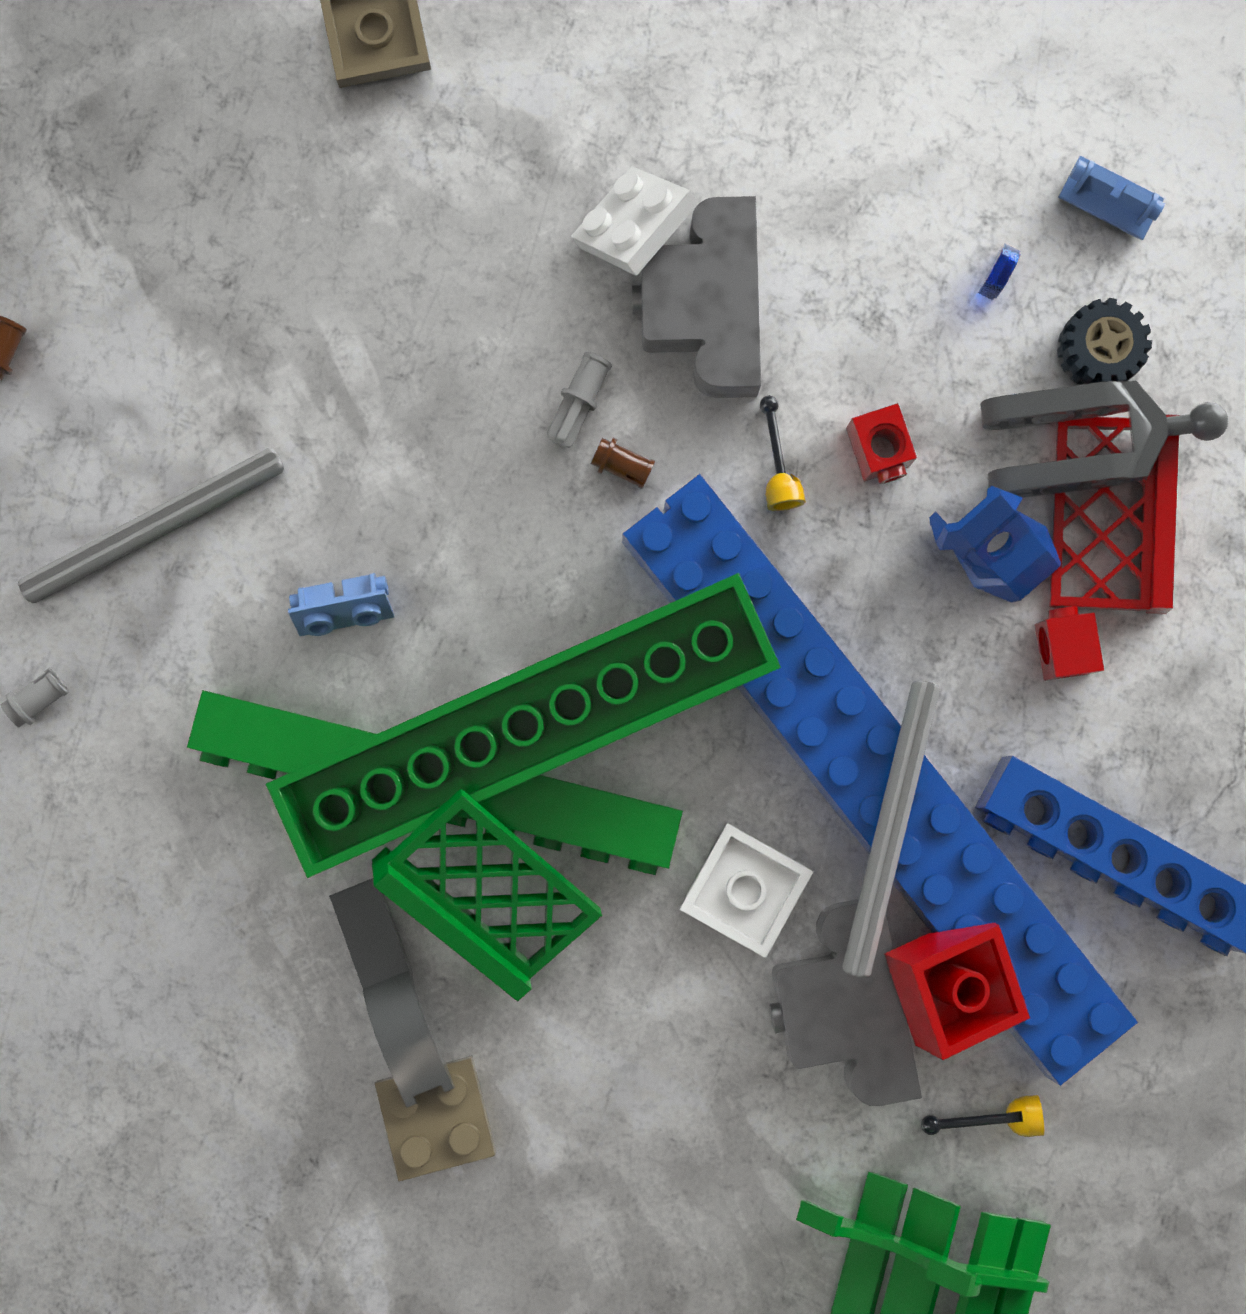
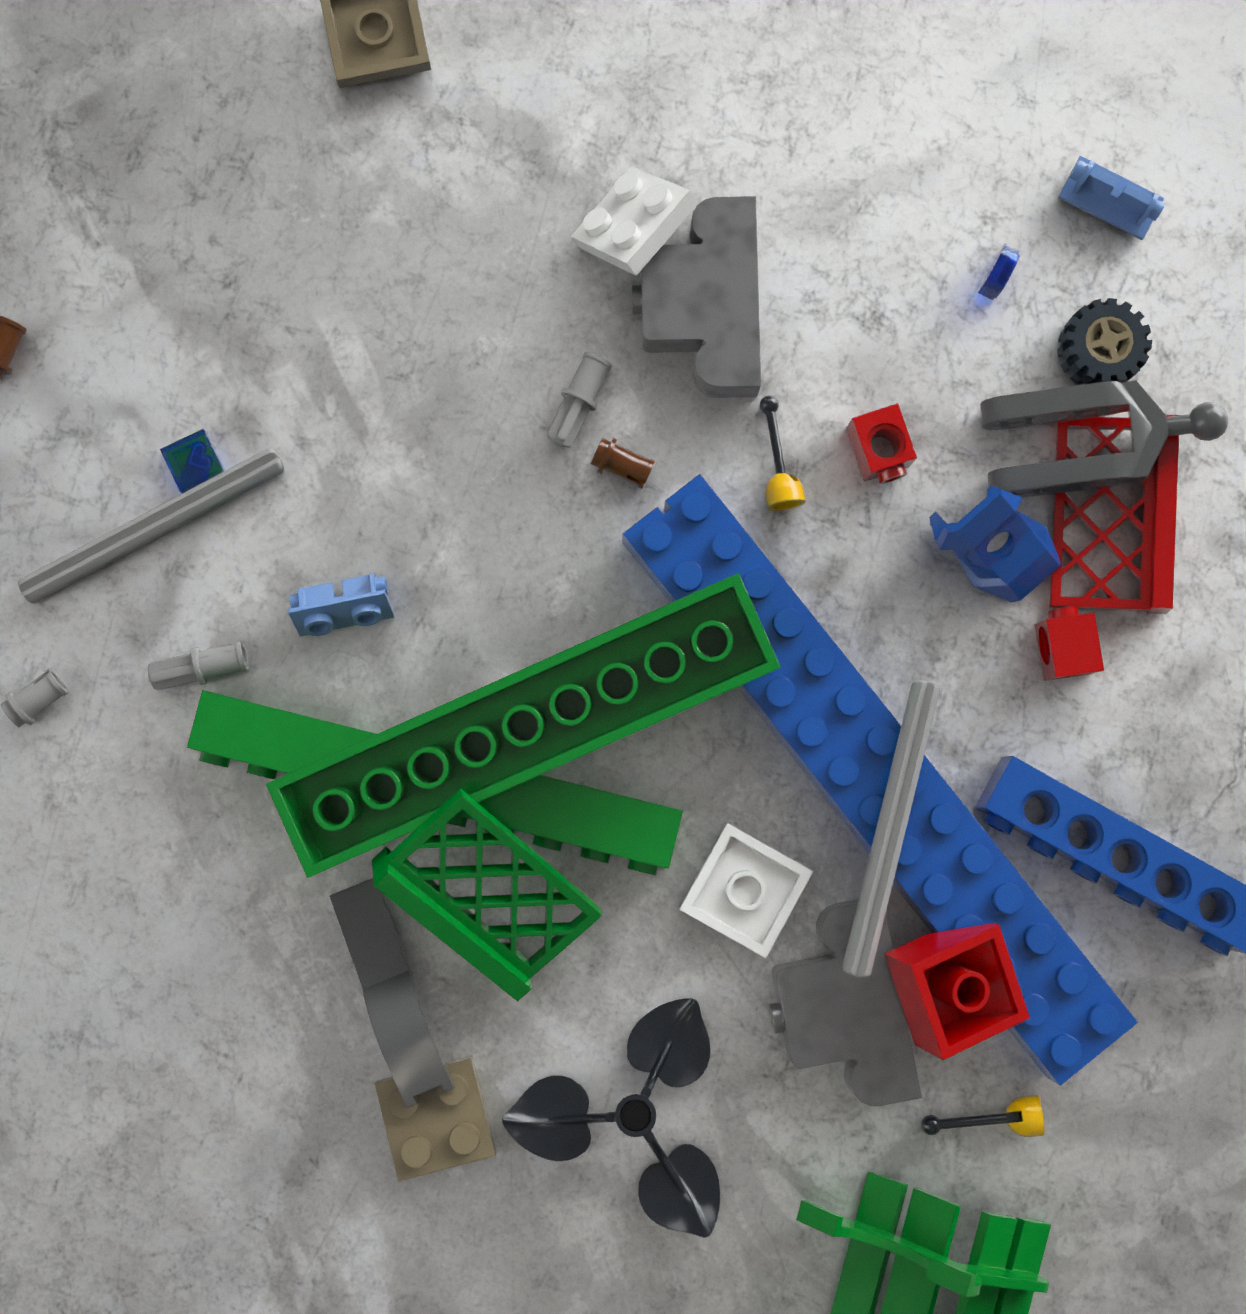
(192, 460): none -> clear blue tile
(198, 666): none -> light grey axle
(669, 1045): none -> black plant

